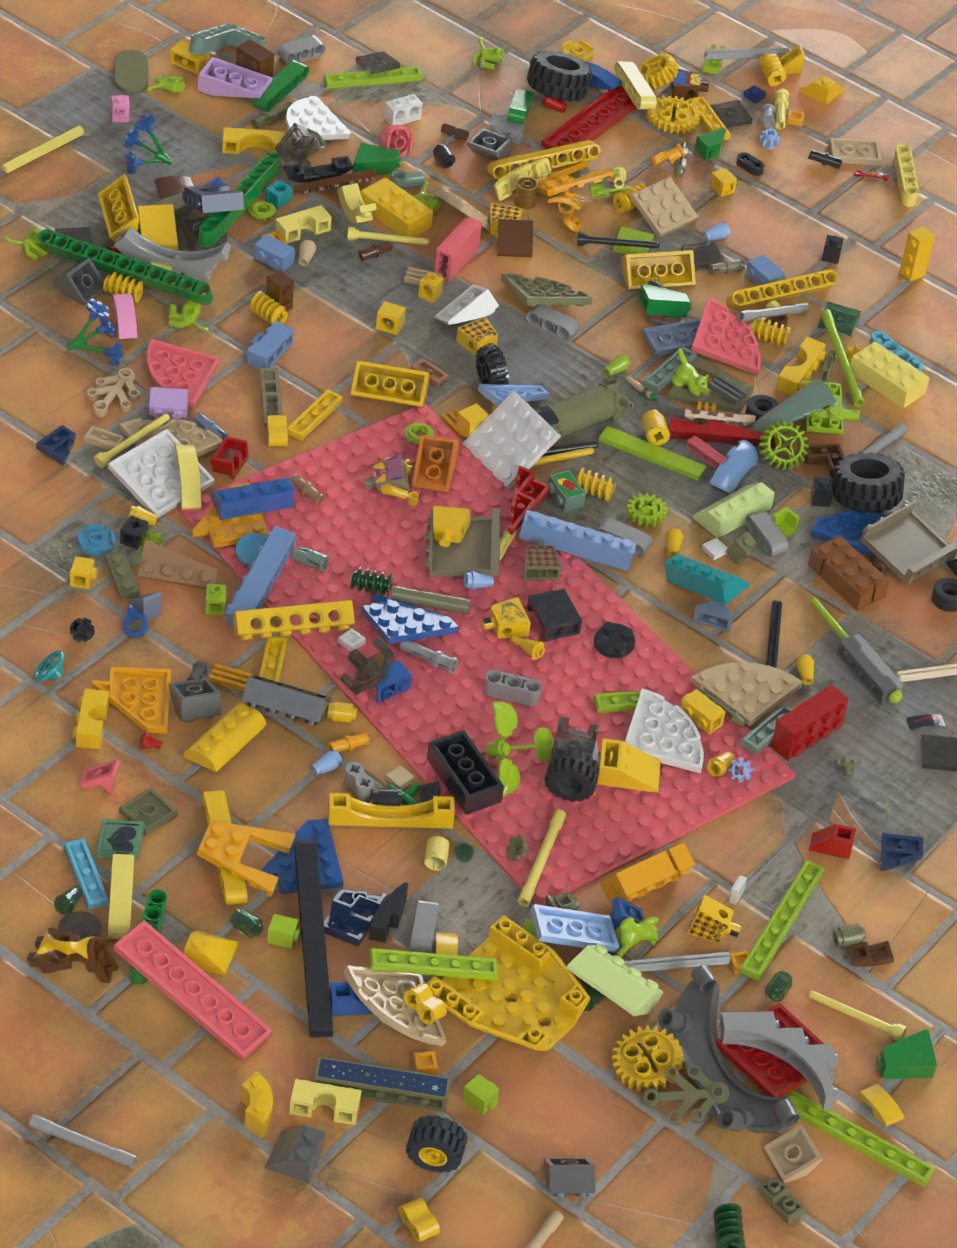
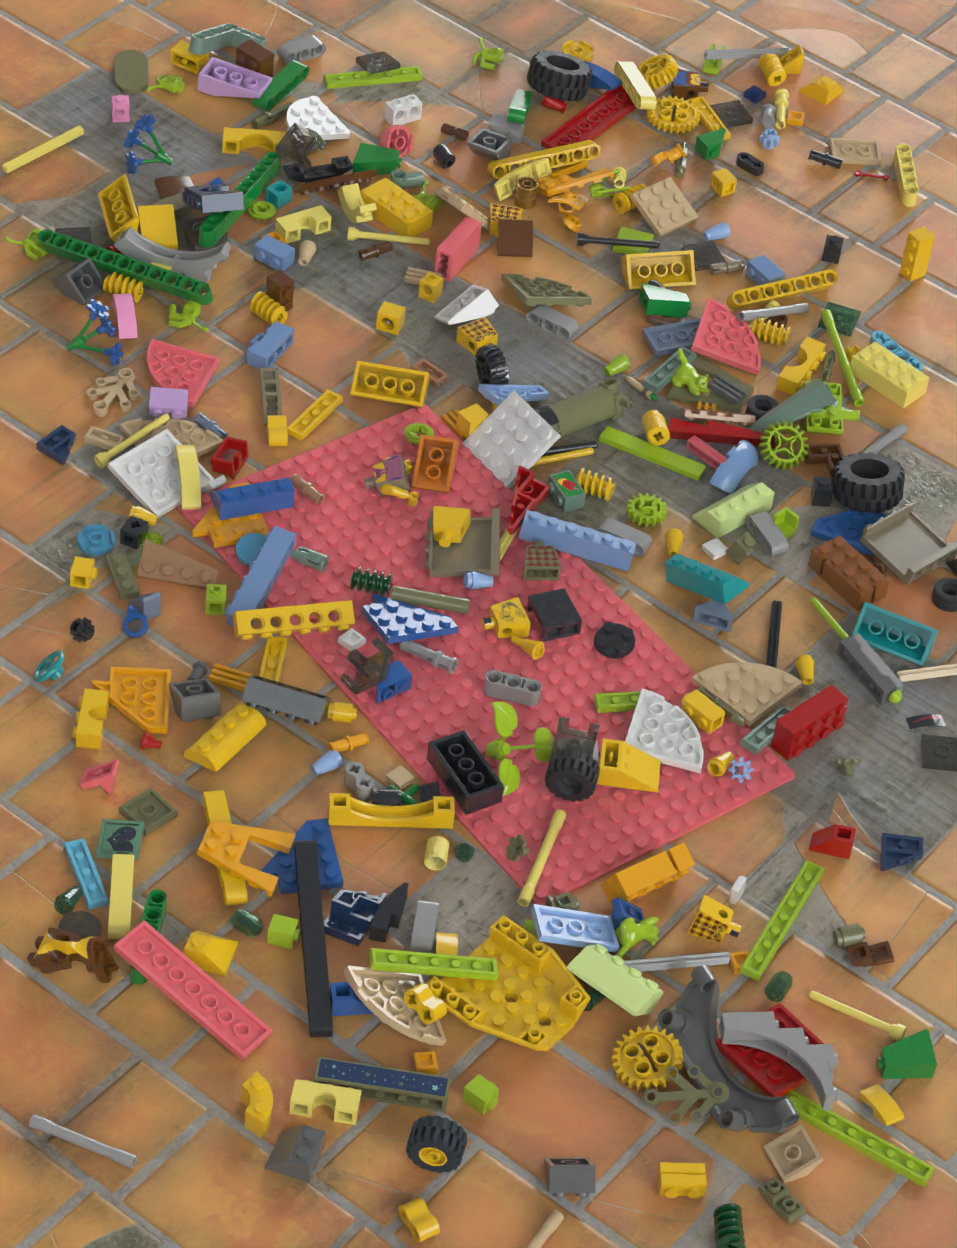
(217, 483): none -> white tile
(681, 1179): none -> yellow brick
(896, 634): none -> teal slope

